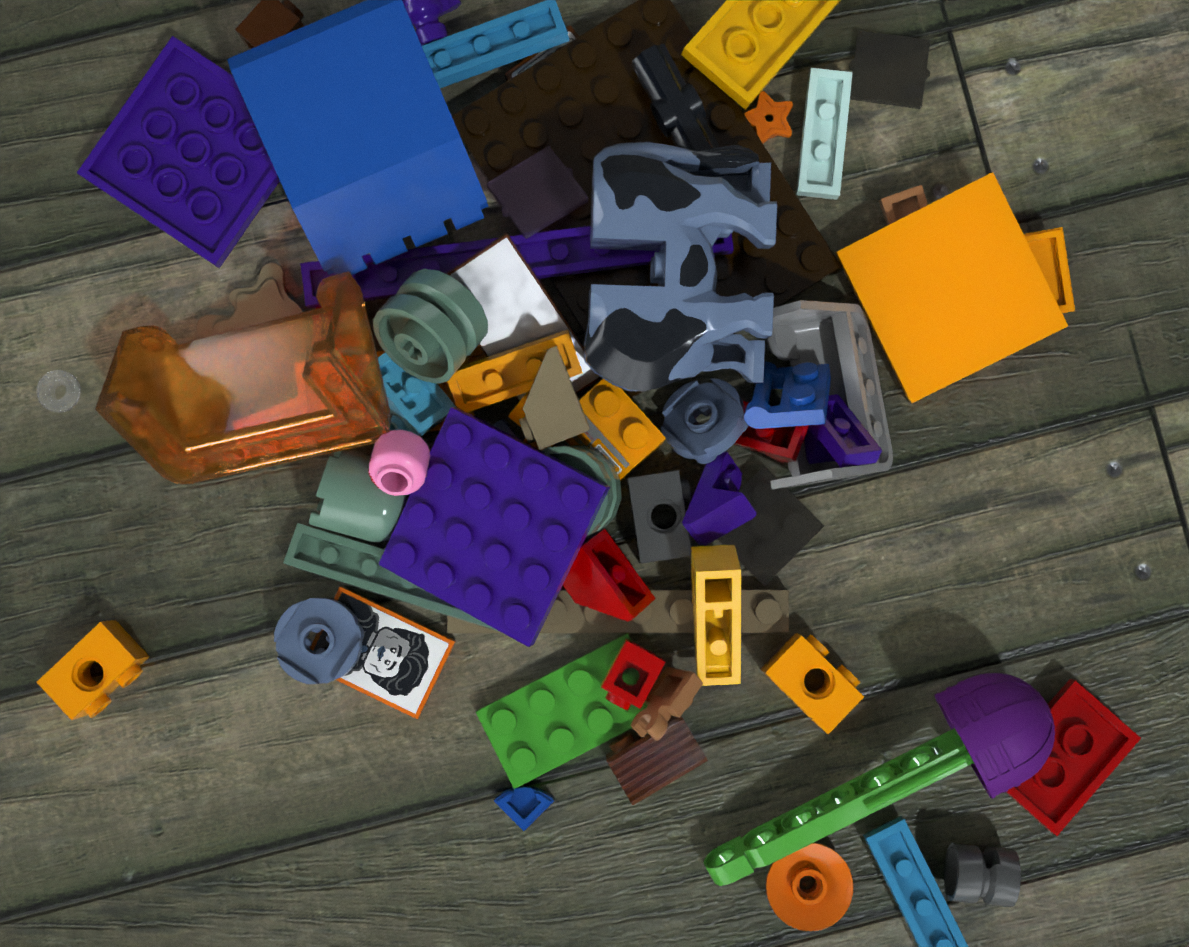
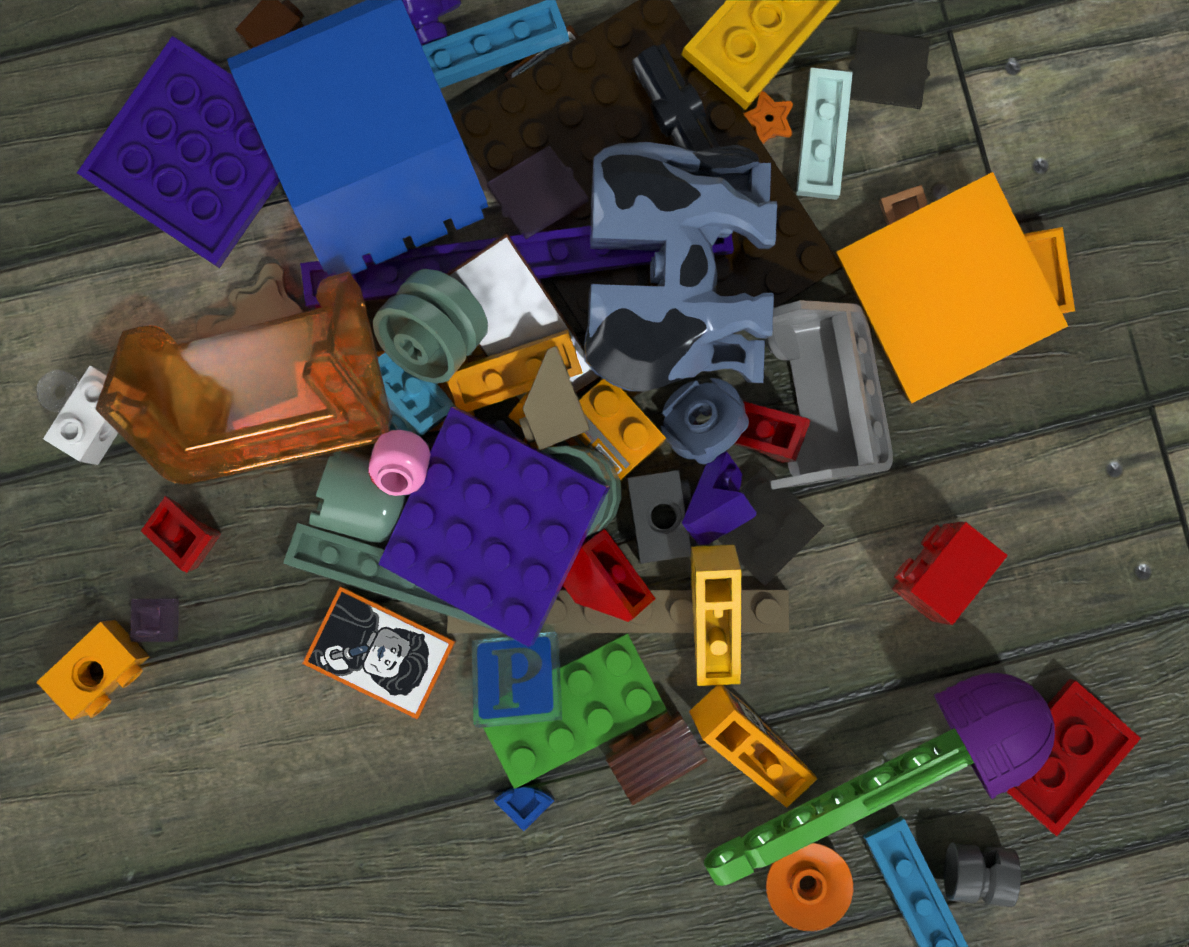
(79, 427): none -> white brick
(154, 619): none -> clear purple tile
(180, 535): none -> red slope
(294, 646): sand blue plate -> none
(516, 681): none -> tile
(645, 662): red brick -> none
(668, 697): medium nougat plate -> none
(751, 745): none -> light orange slope
(802, 398): blue plate -> none
(830, 702): light orange brick -> none
(840, 438): dark purple slope -> none
(948, 571): none -> red brick

